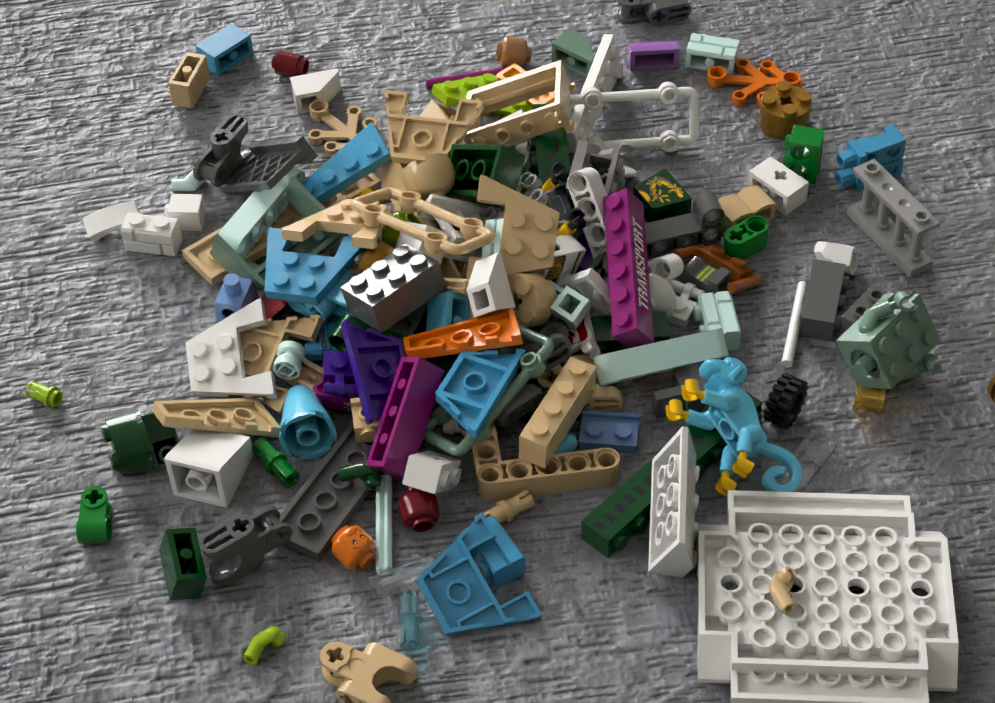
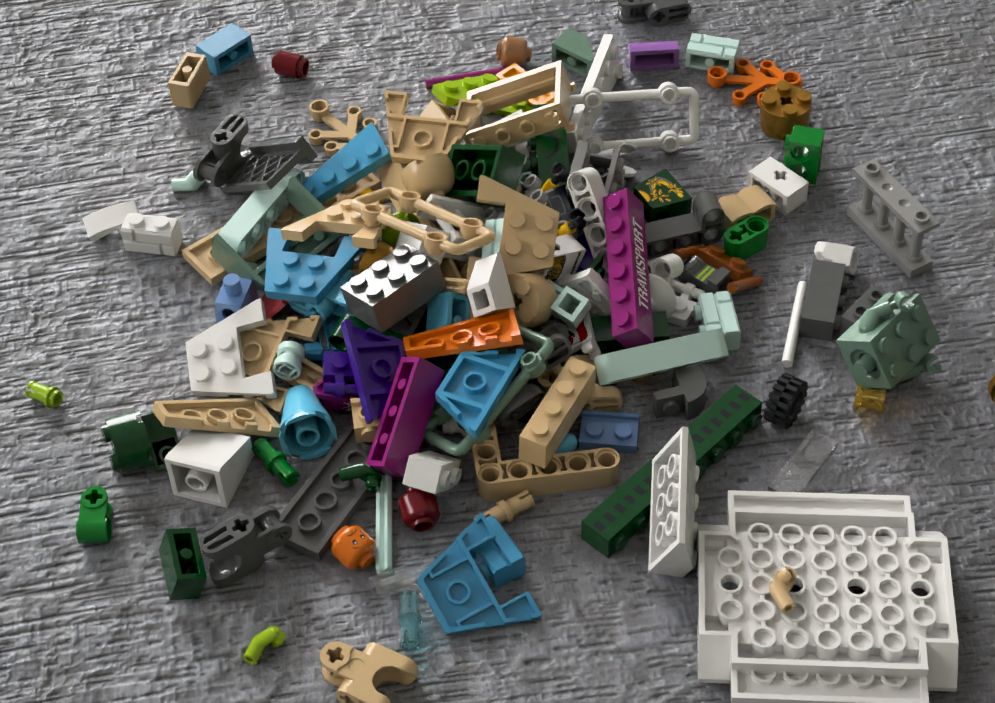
(188, 209): white brick -> none
(314, 86): white slope -> none
(737, 422): medium azure animal -> none
(884, 148): dark azure hips -> none

